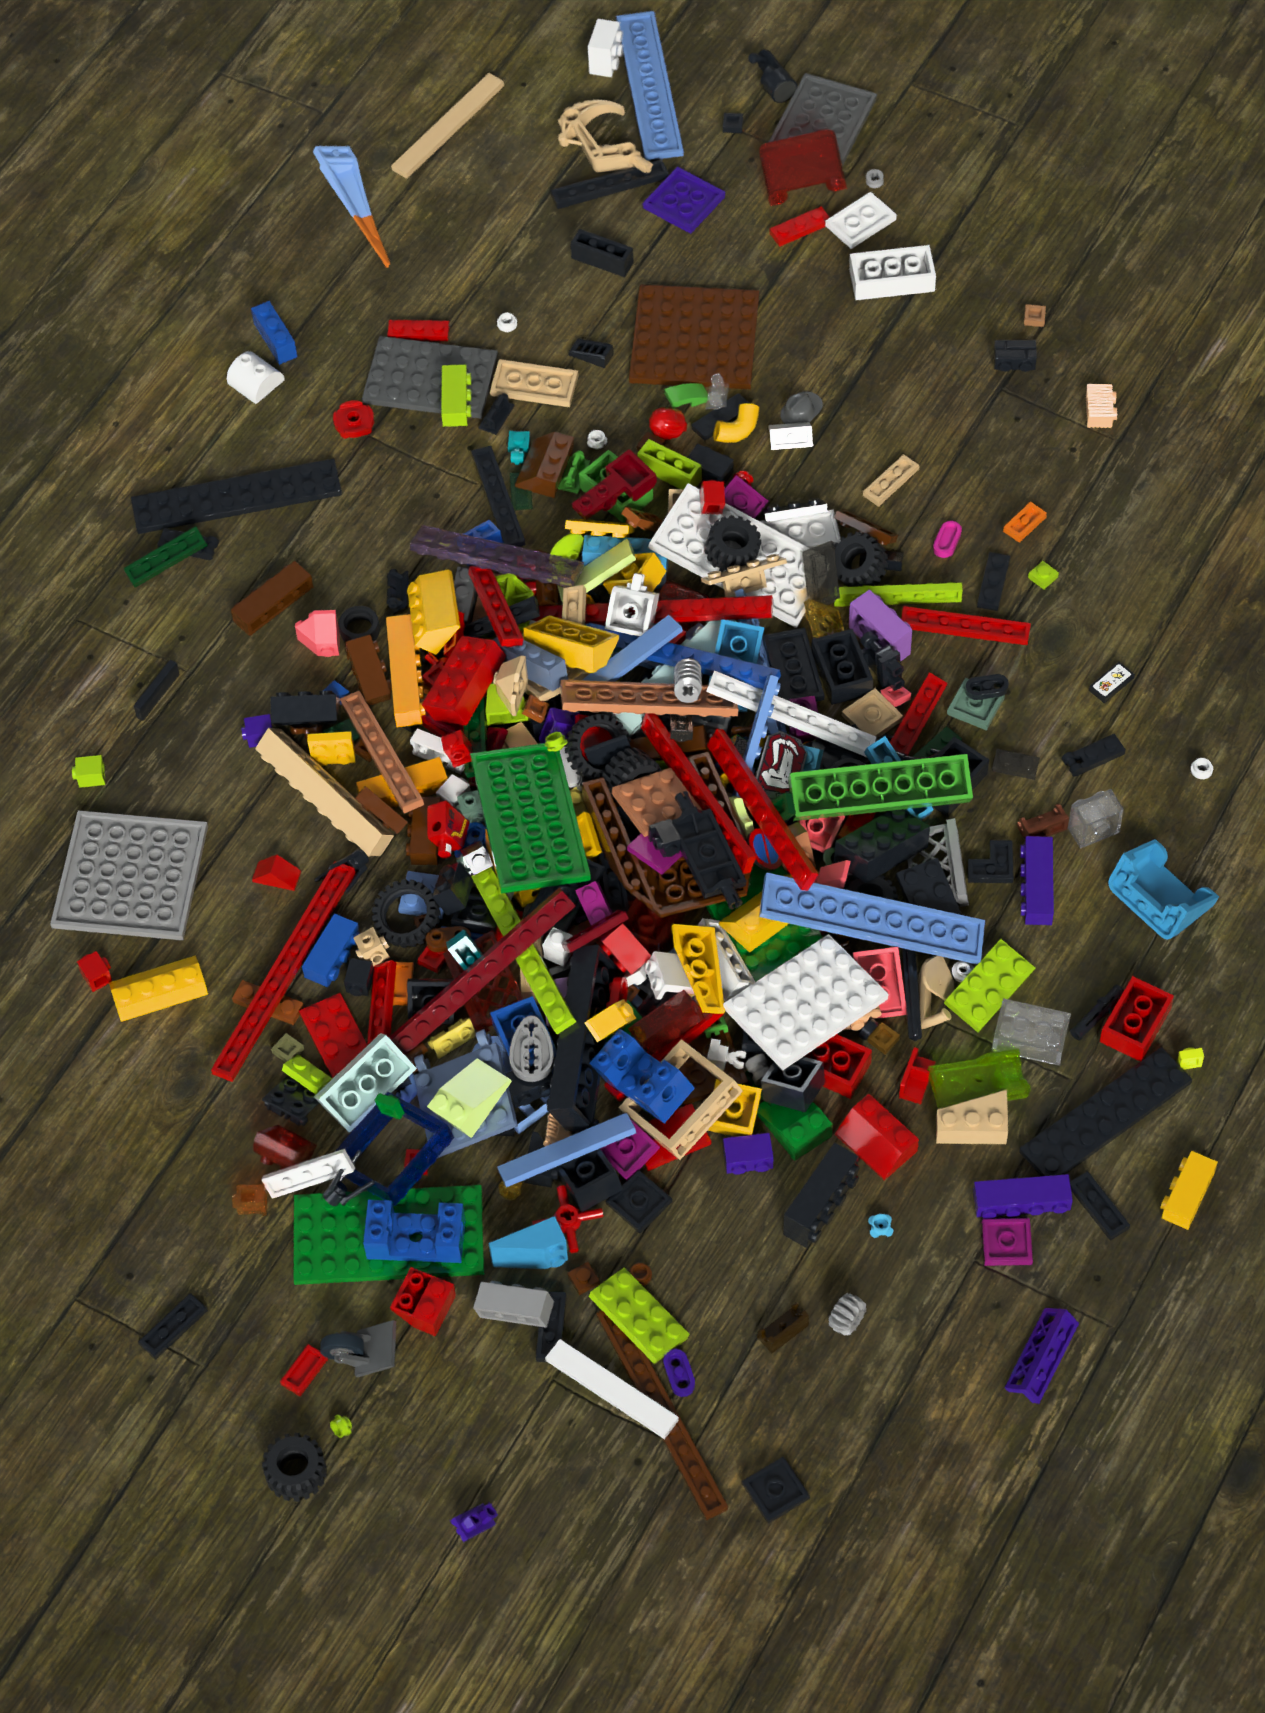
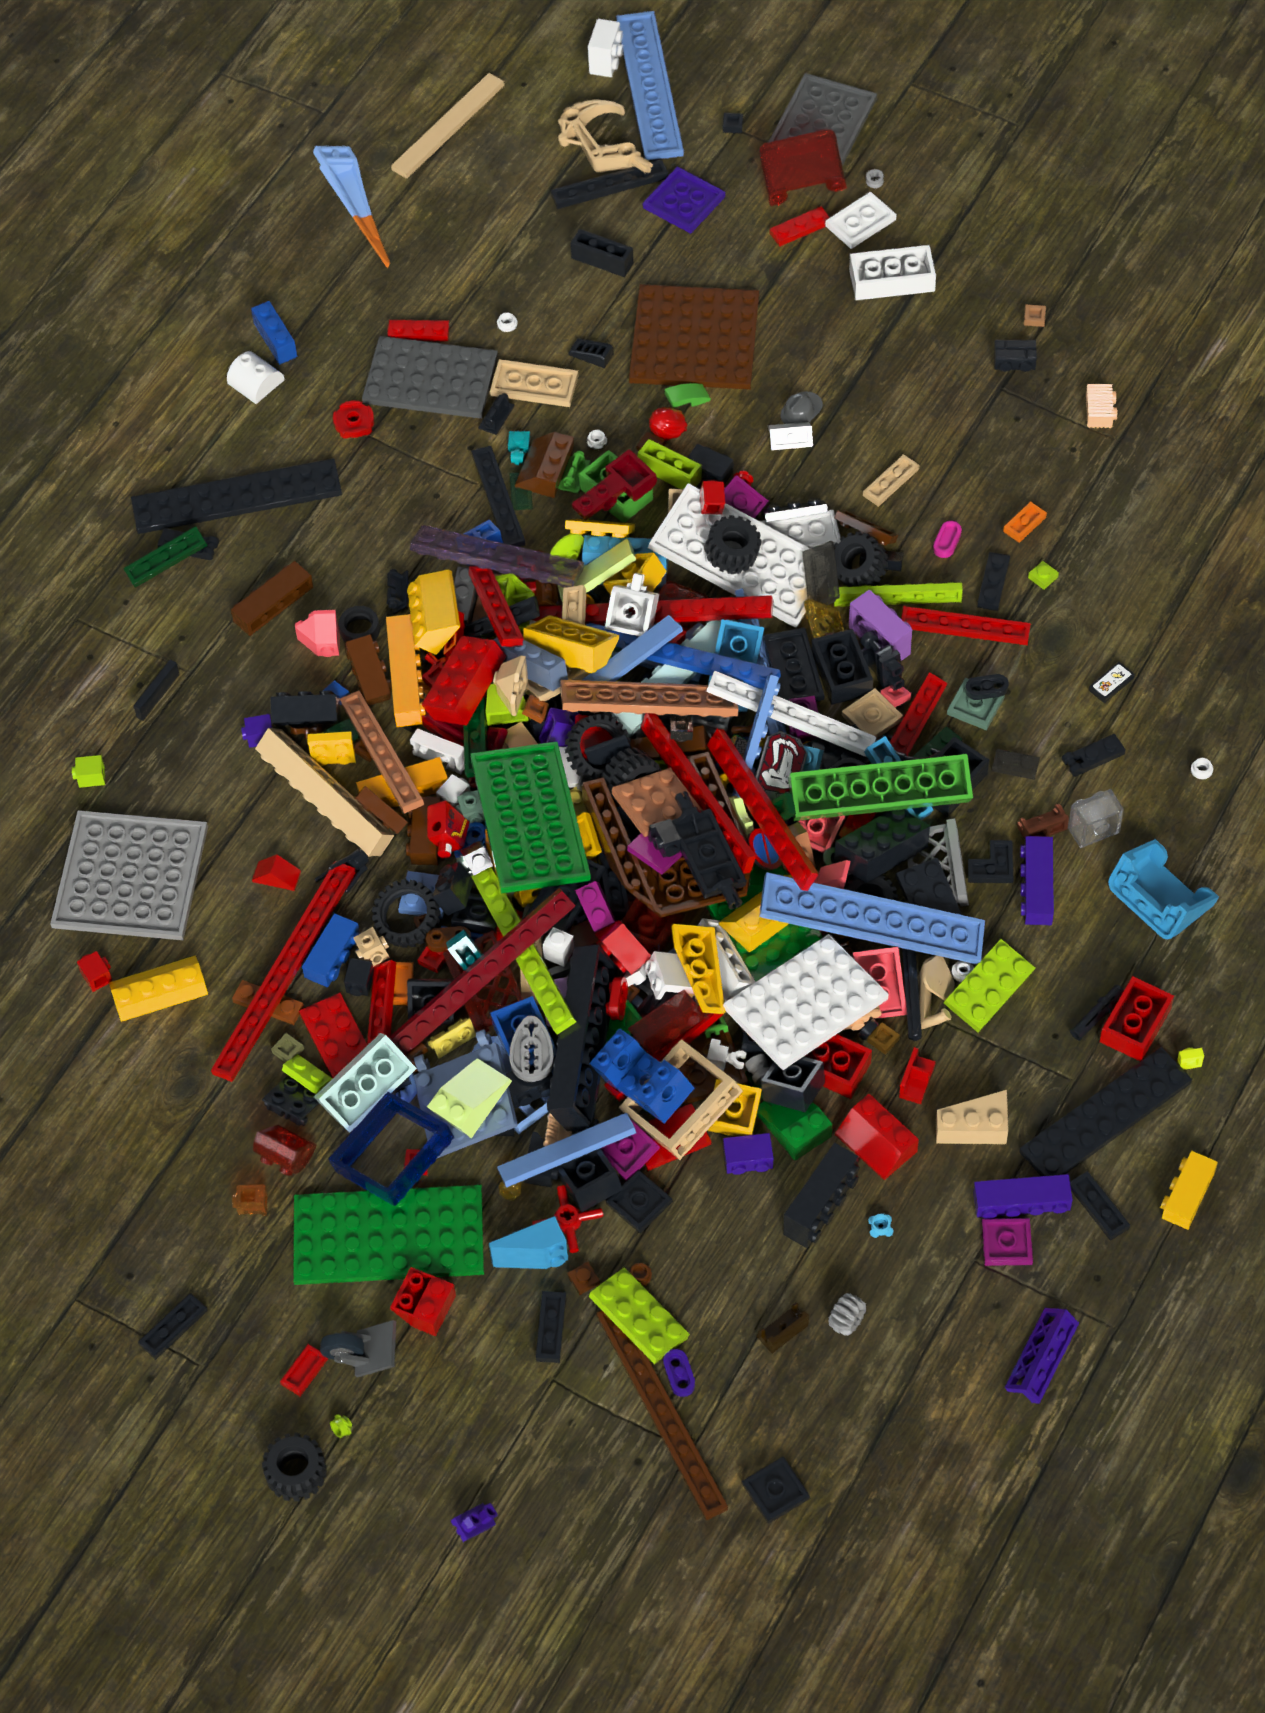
(307, 1173): white tile -> none
(337, 1191): black plant -> none
(389, 1105): green plate -> none
(389, 1233): blue plate -> none
(455, 395): lime brick -> none
(457, 748): red brick -> none
(513, 1303): light grey brick -> none
(555, 741): lime plate -> none
(594, 931): dark red tile -> none
(610, 1020): yellow slope -> none
(612, 1389): white tile -> none
(642, 519): dark orange plate -> none
(687, 680): light grey piece -> none
(705, 426): black tile -> none
(717, 393): clear hinge -> none
(739, 429): yellow cylinder -> none
(749, 577): tan bracket -> none
(775, 78): black piece -> none
(996, 1070): clear neon green piece -> none
(1033, 1030): clear brick -> none

